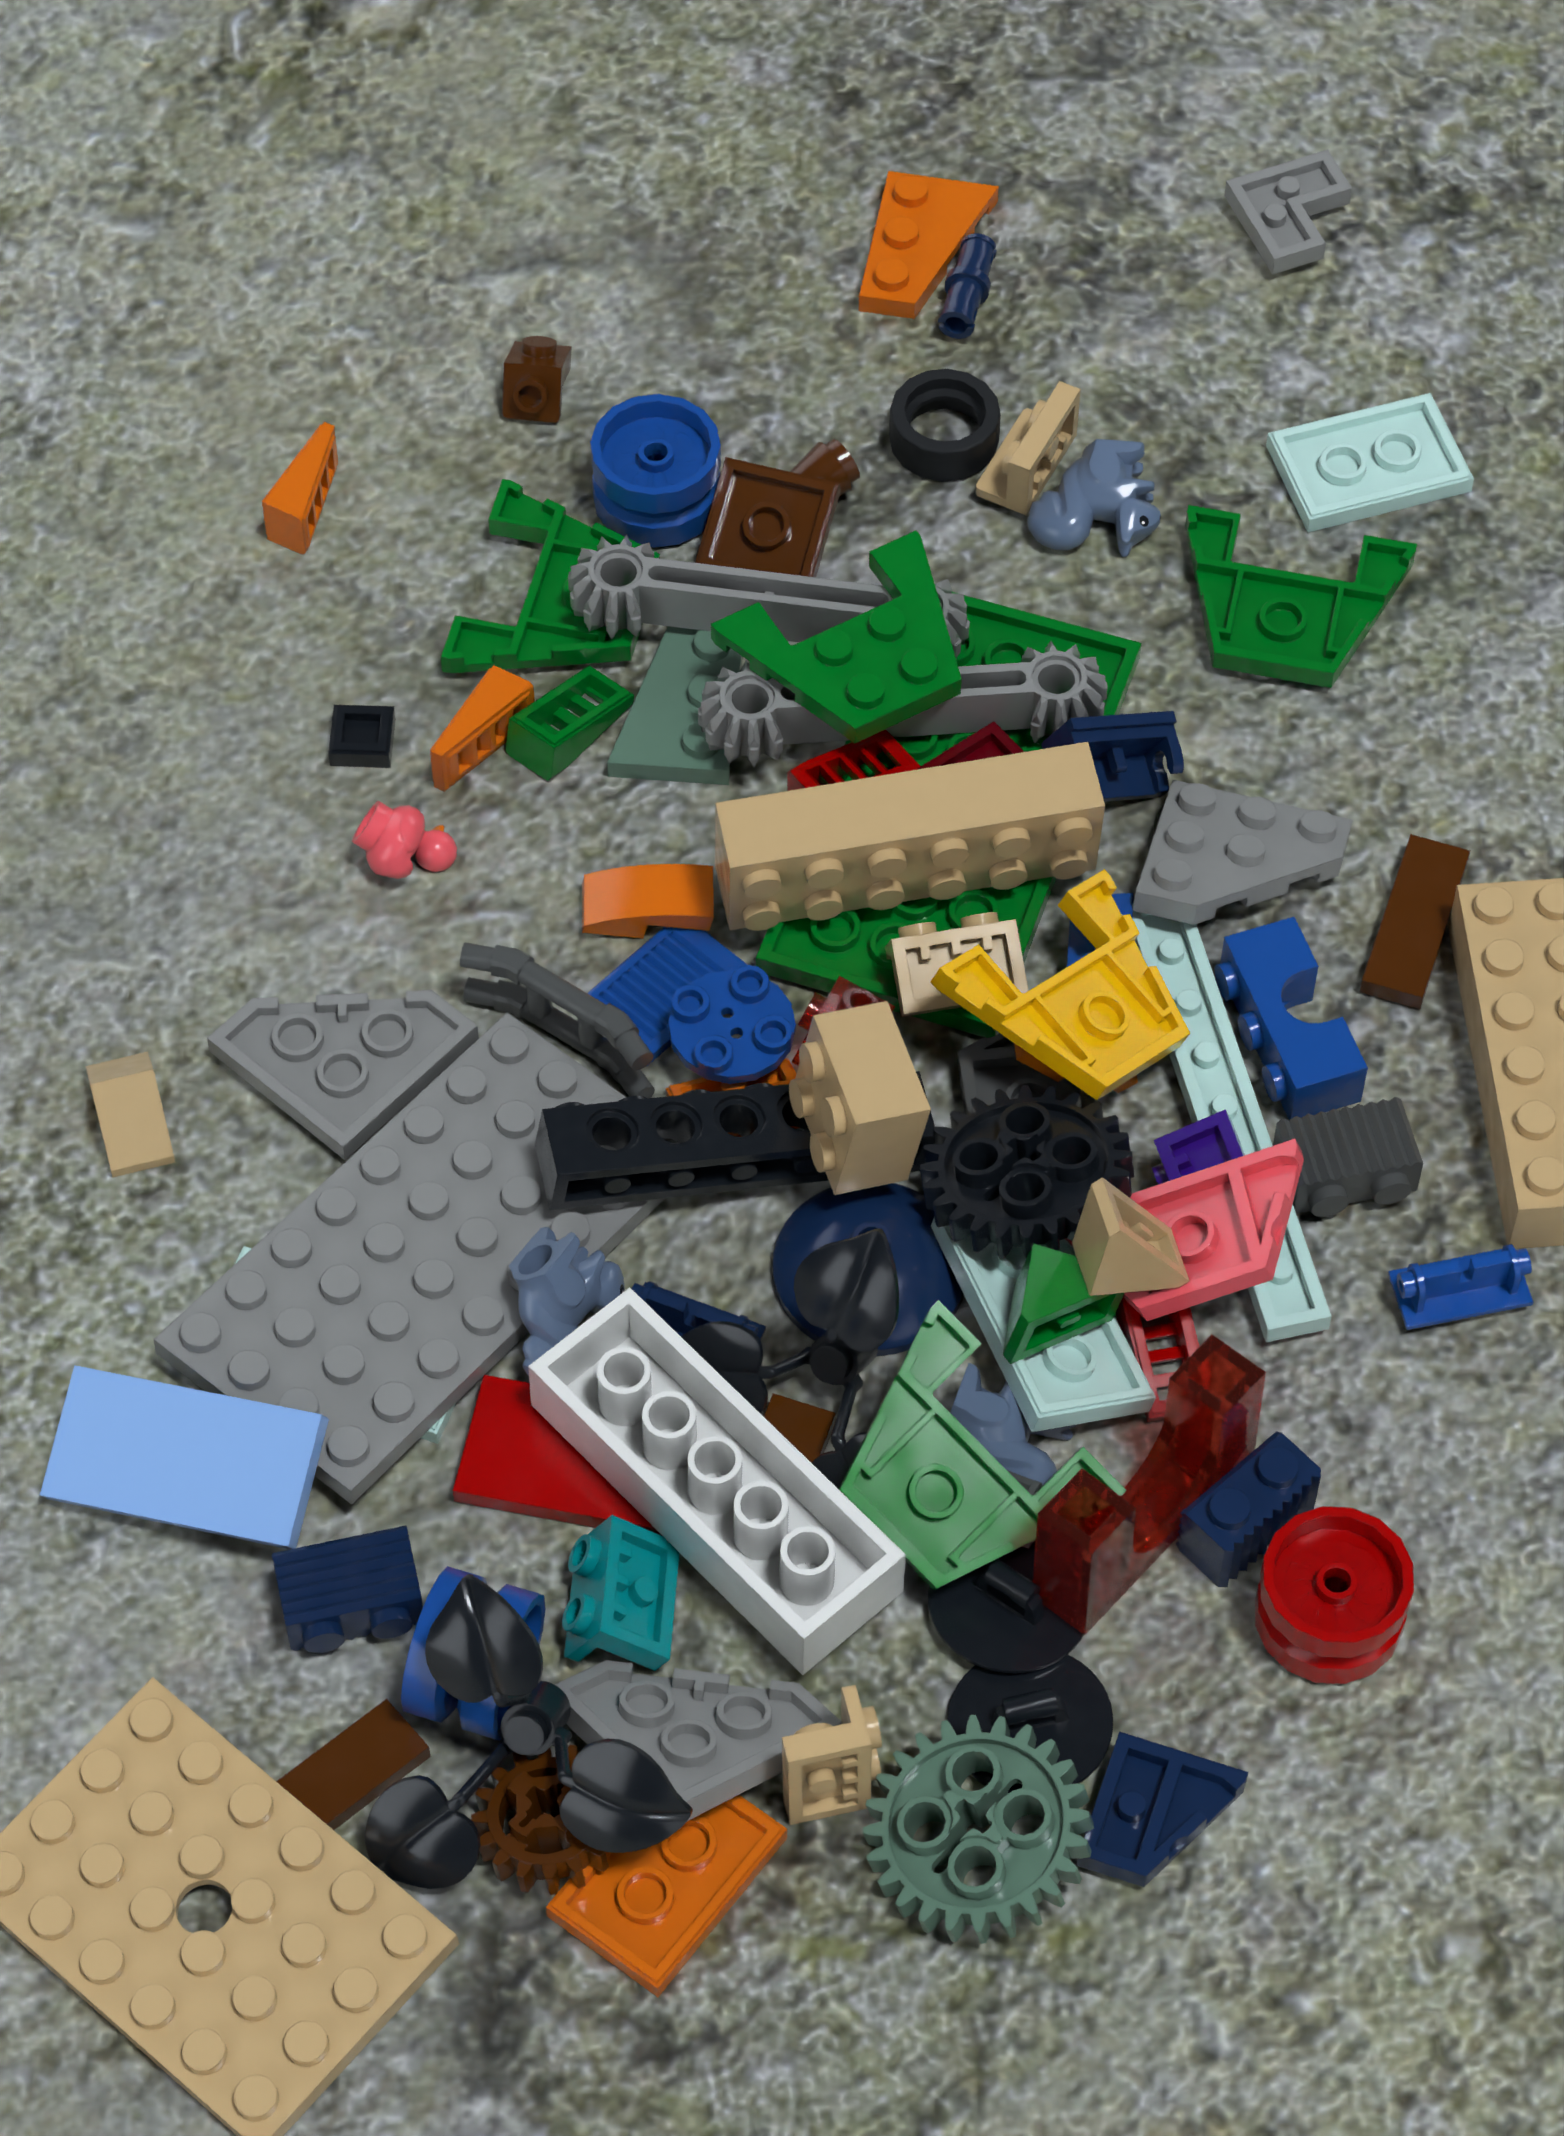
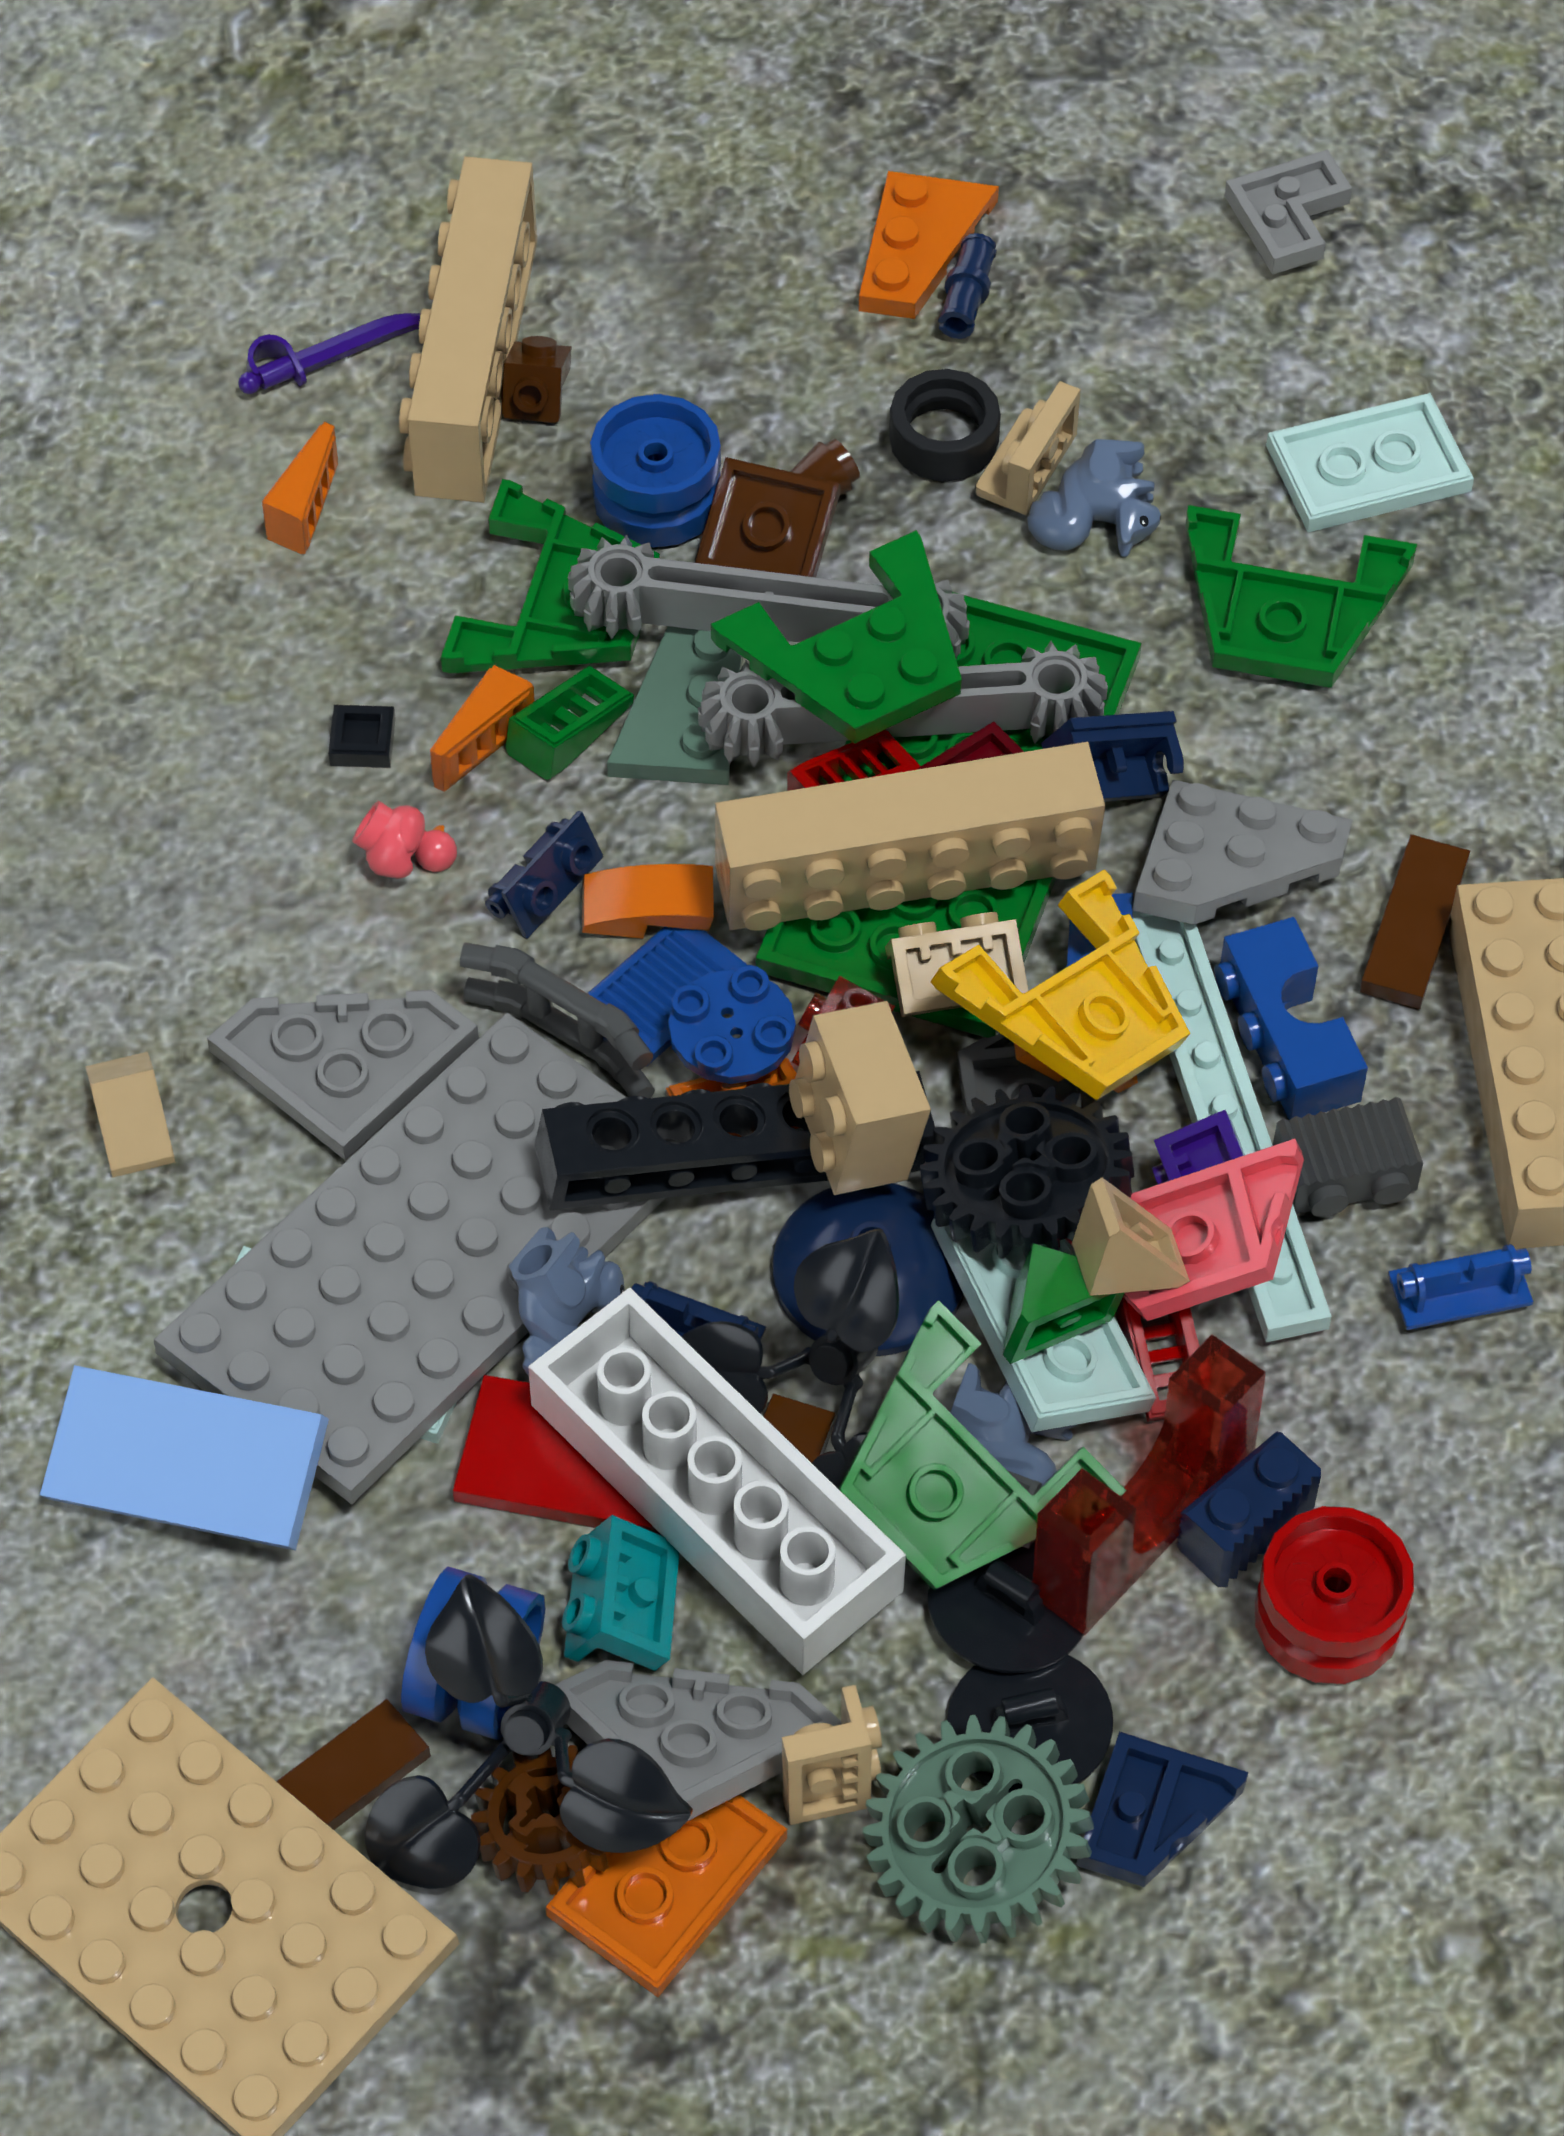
(296, 365): none -> dark purple sword
(348, 1589): dark blue brick -> none
(469, 329): none -> tan brick
(552, 871): none -> dark blue hinge

